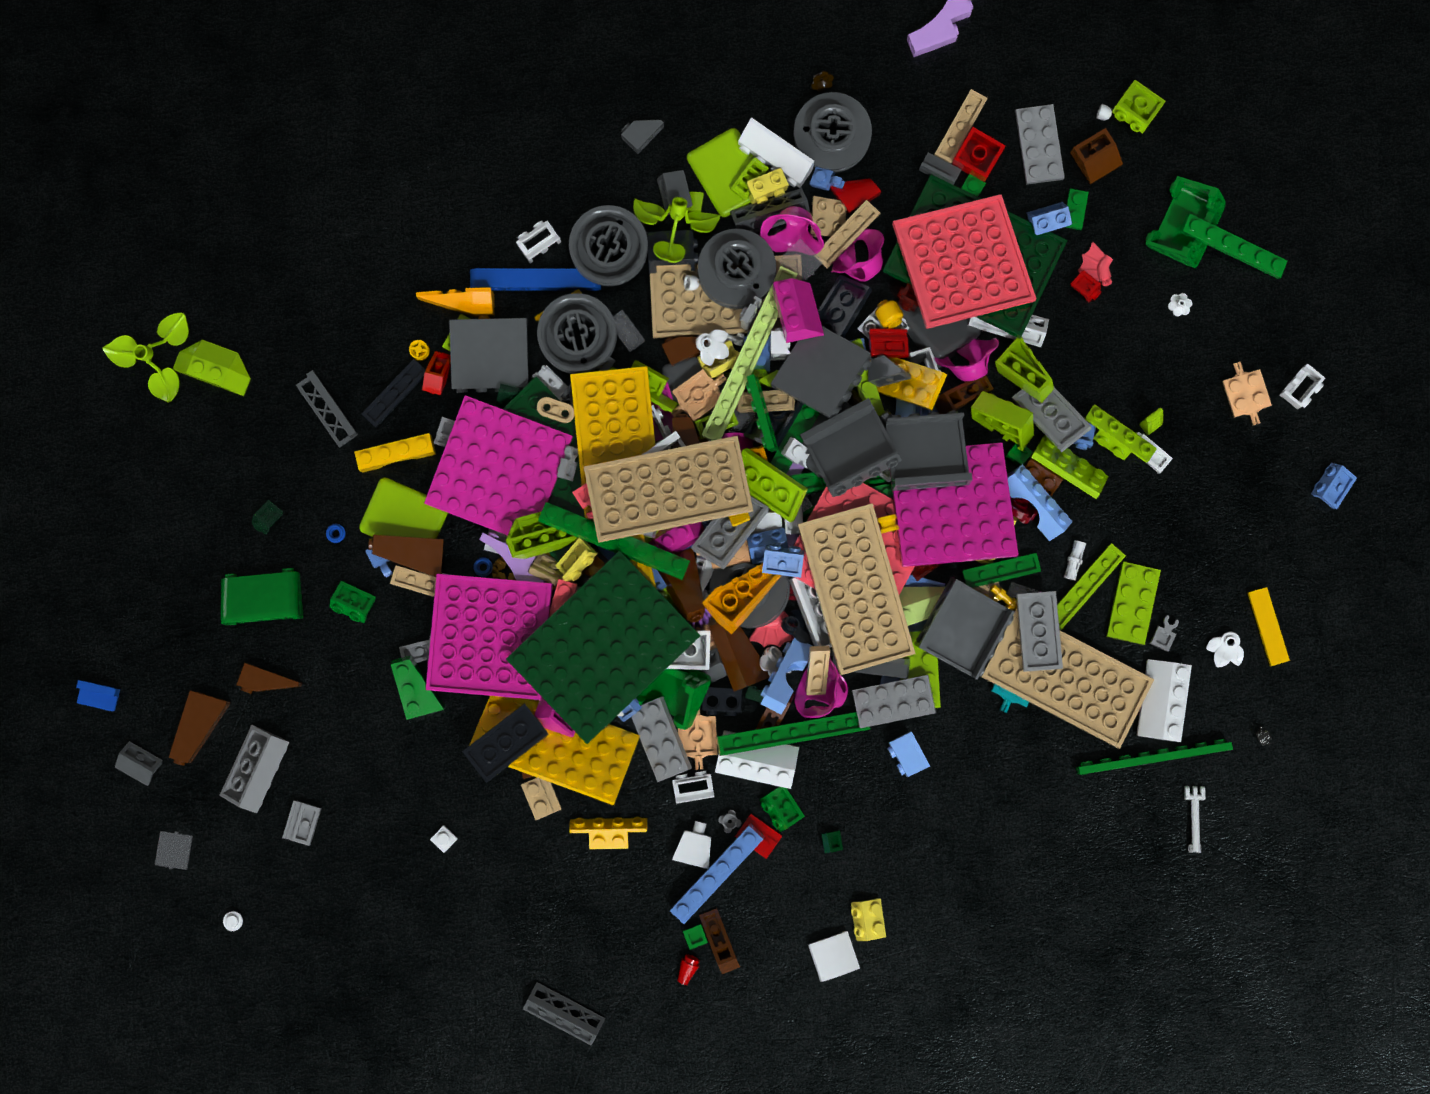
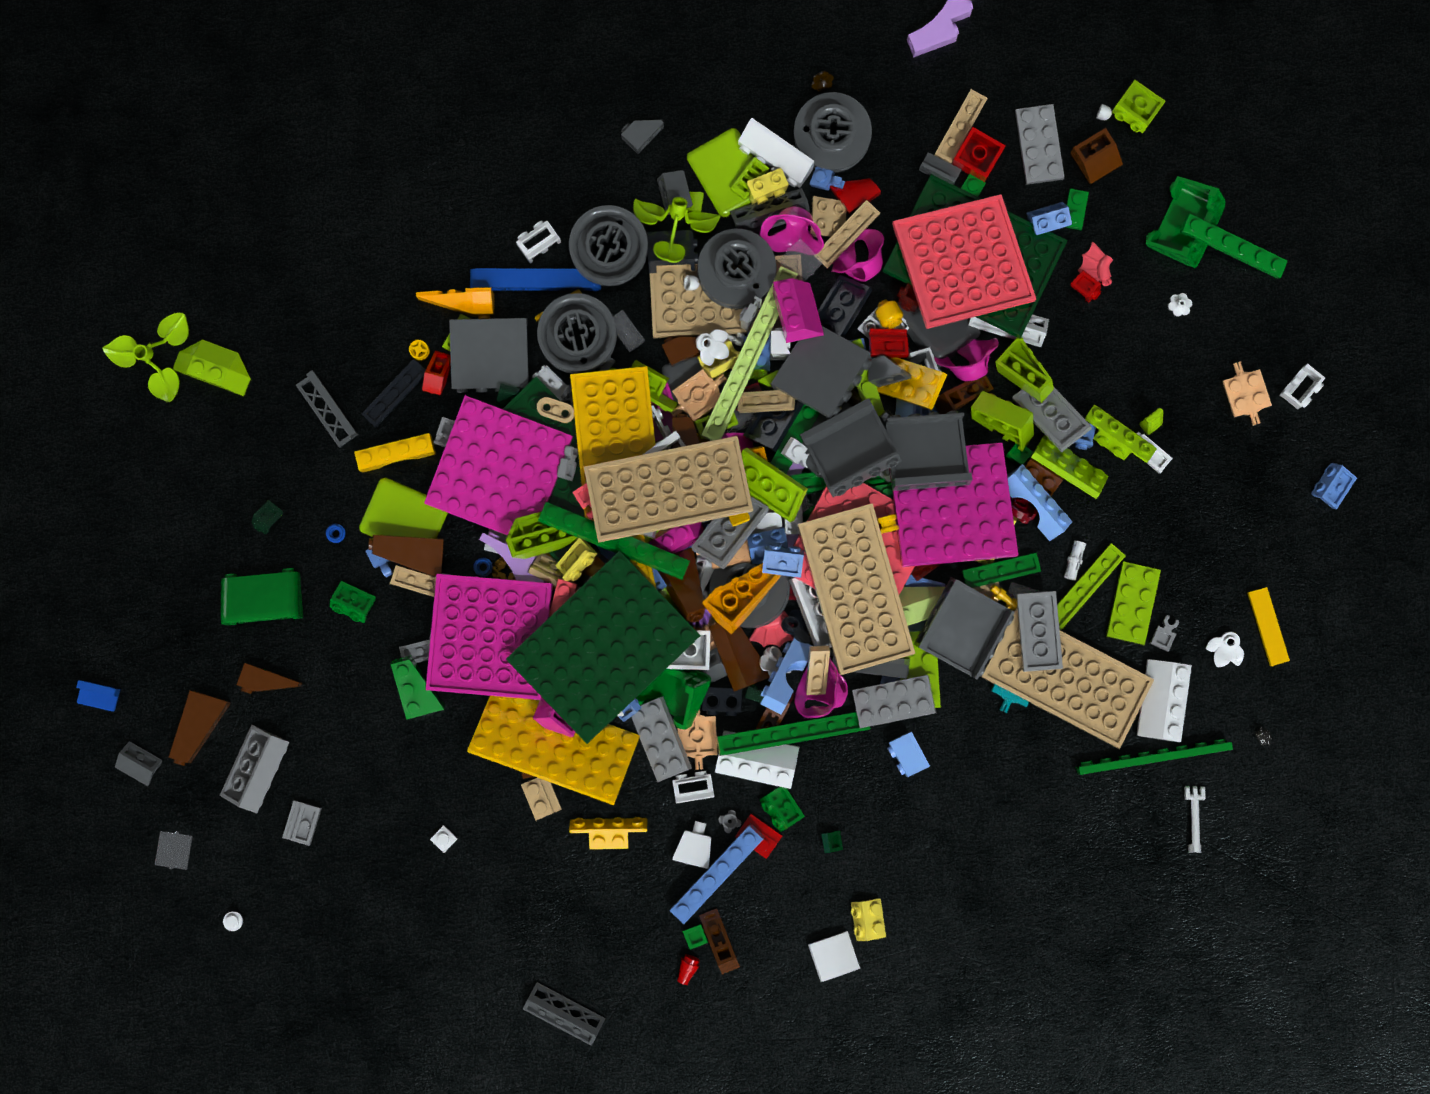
(505, 743): black plate -> none
(759, 406): green plate -> none

